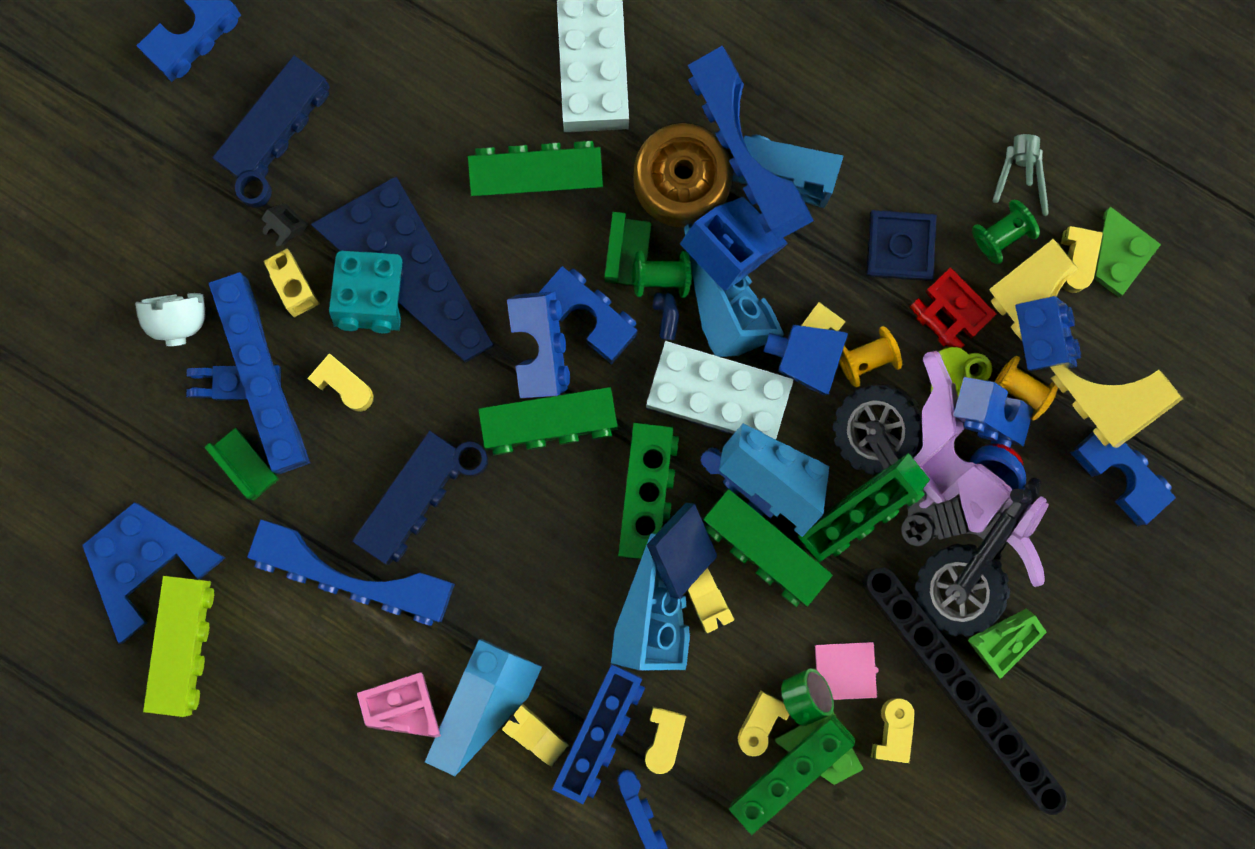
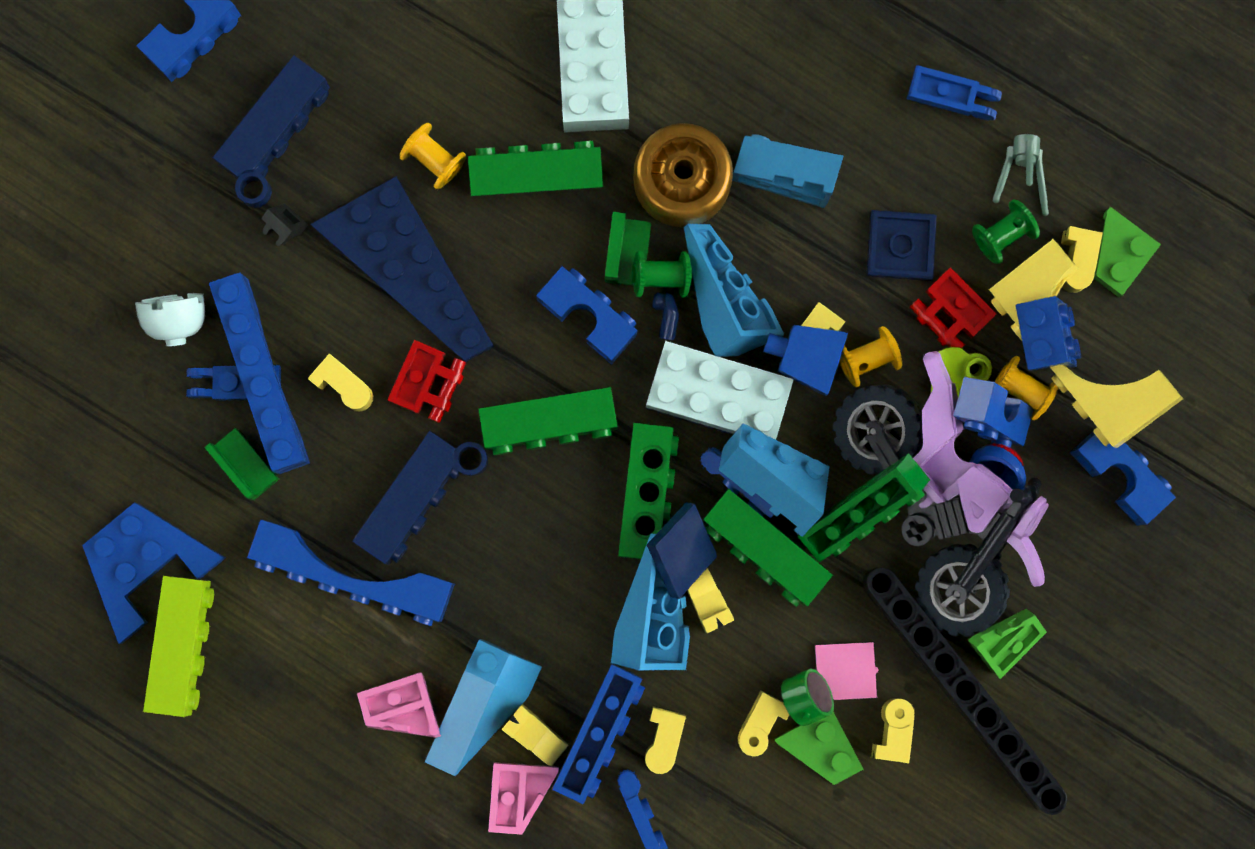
(290, 283): light yellow leg -> none
(366, 291): teal bracket -> none
(417, 377): none -> red plate
(432, 155): none -> yellow hose
(517, 795): none -> bright pink wing
(540, 317): arch -> none
(730, 242): blue slope -> none
(778, 198): blue arch -> none
(792, 774): green brick -> none
(951, 93): none -> blue hinge

